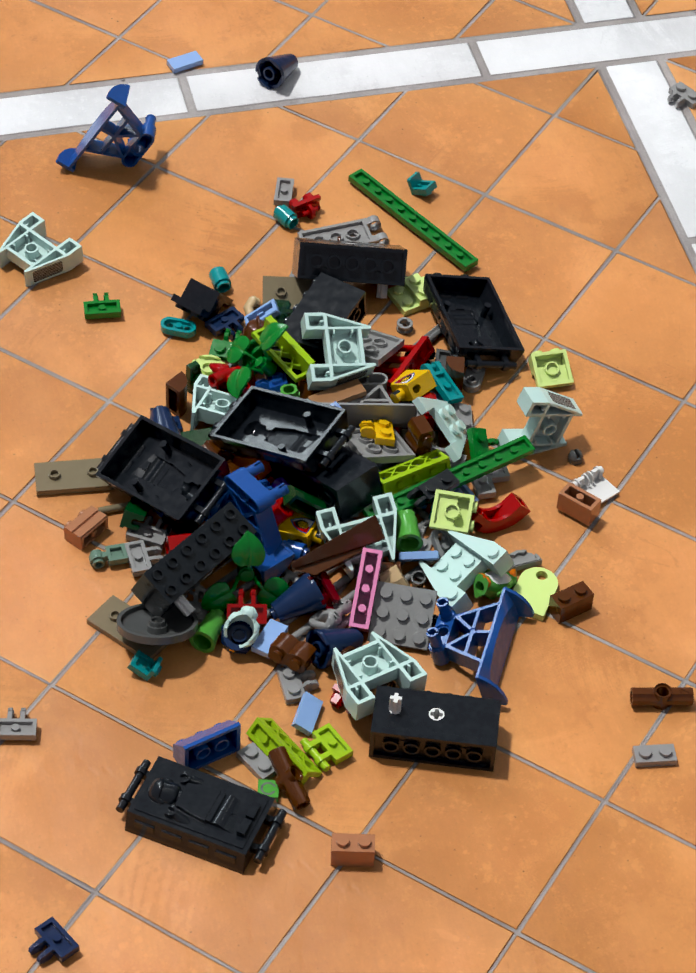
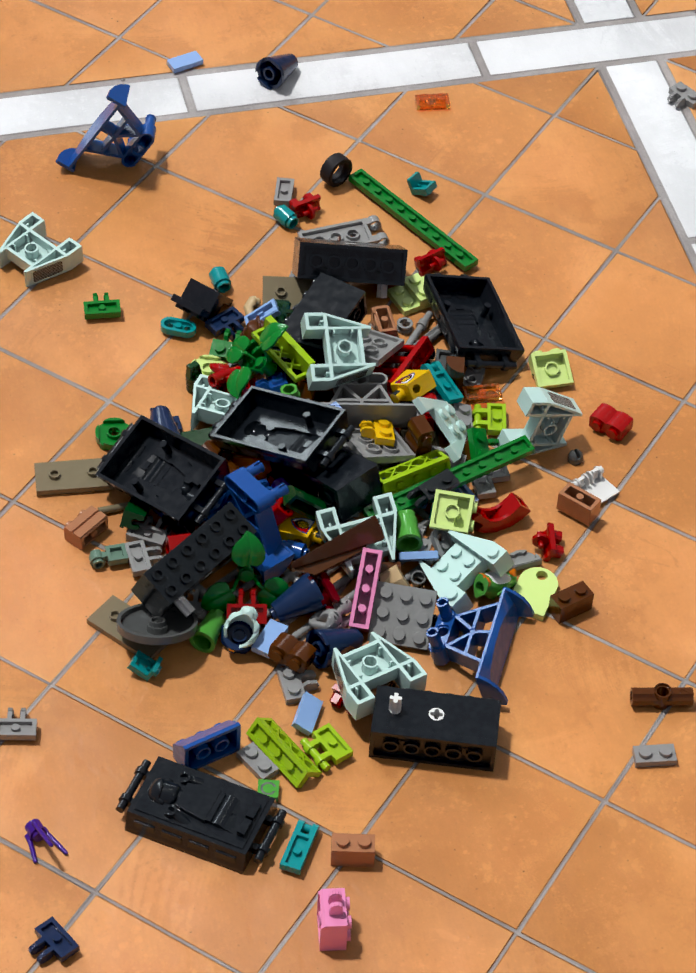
(38, 832): none -> dark purple plant
(104, 432): none -> green plate
(177, 394): reddish brown brick -> none
(289, 778): reddish brown piece -> none
(299, 847): none -> teal plate
(330, 166): none -> black tyre
(333, 919): none -> bright pink hinge
(341, 393): medium nougat tile -> none
(383, 320): none -> nougat brick
(421, 326): none -> light grey bar
(431, 261): none -> red hips
(432, 101): none -> clear orange plate
(482, 393): none -> clear orange plate
(495, 417): none -> lime plate
(547, 542): none -> red hips
(611, 422): none -> red brick

